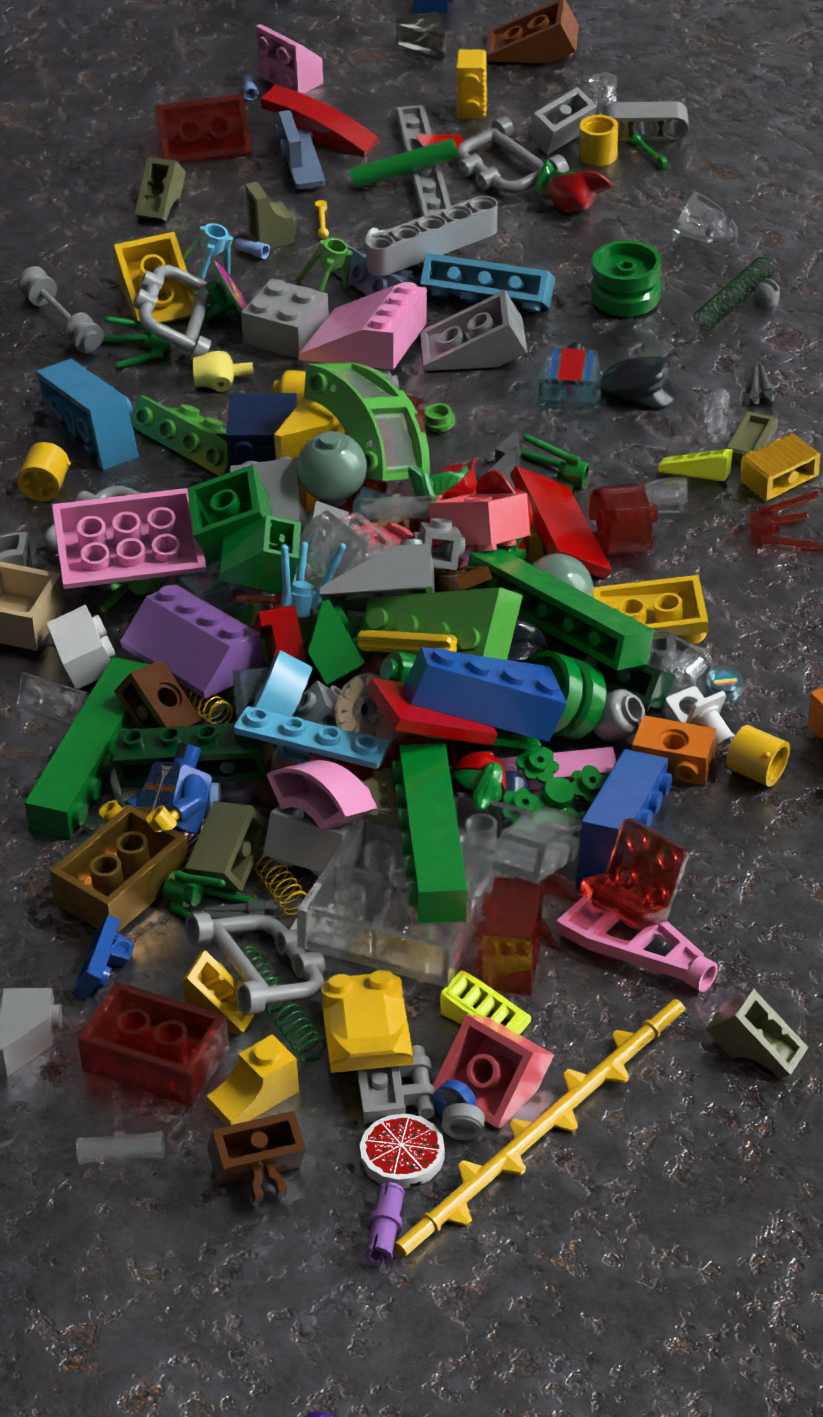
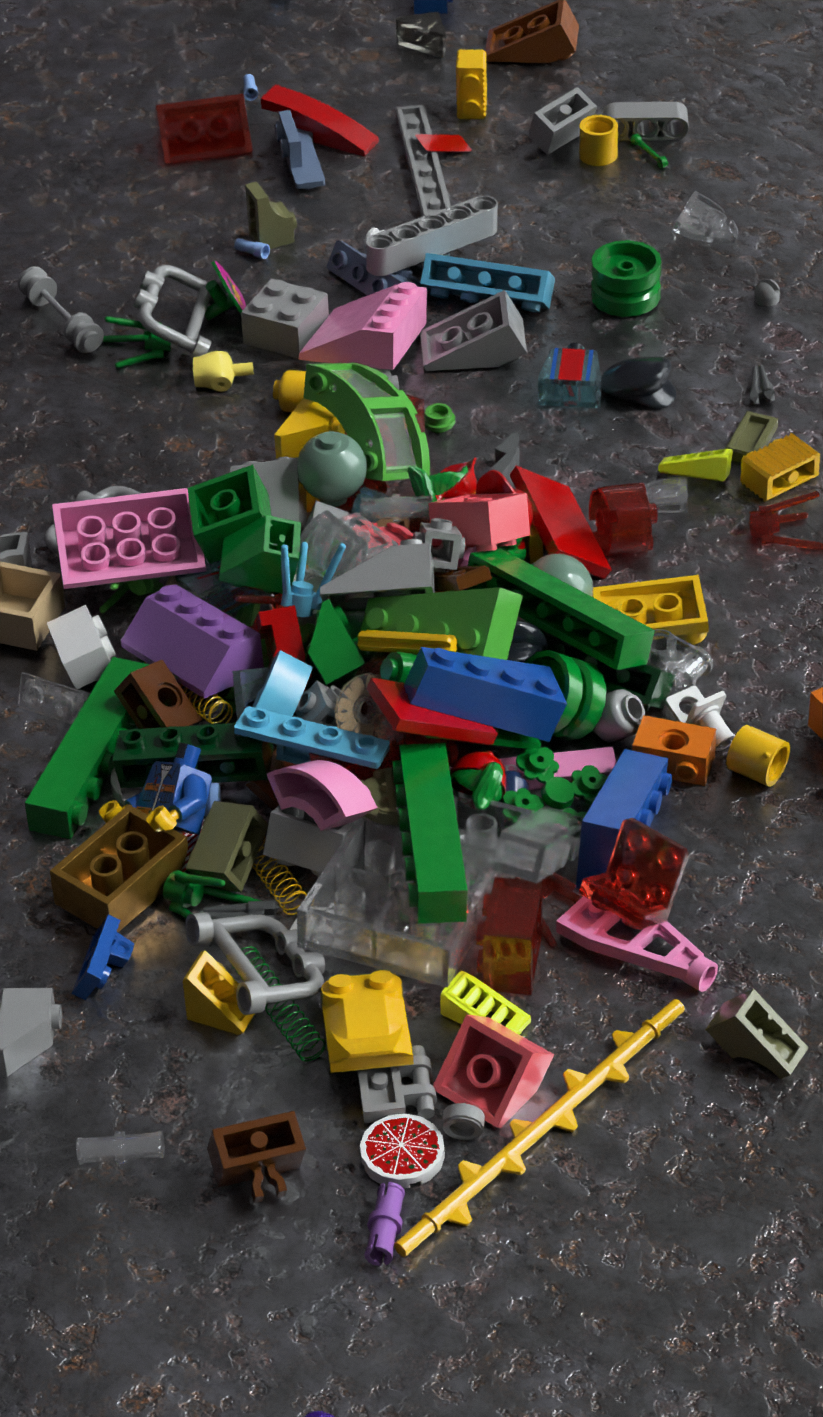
(43, 471): yellow piece -> none
(90, 411): dark azure wedge -> none
(136, 257): yellow slope -> none
(153, 1043): clear red brick -> none
(159, 188): olive arch -> none
(185, 432): bright green bracket -> none
(213, 240): medium azure plant -> none
(253, 423): dark blue brick -> none
(259, 1081): yellow arch -> none
(287, 62): bright pink slope -> none
(321, 206): yellow hinge -> none
(333, 255): bright green plant -> none
(404, 163): green piece -> none
(451, 1093): blue tile -> none
(502, 133): light grey bar -> none
(568, 189): red hair -> none
(570, 469): green plant -> none
(602, 89): clear wheel -> none
(703, 310): green piece -> none
(718, 414): clear axle -> none
(726, 680): clear light blue tile -> none

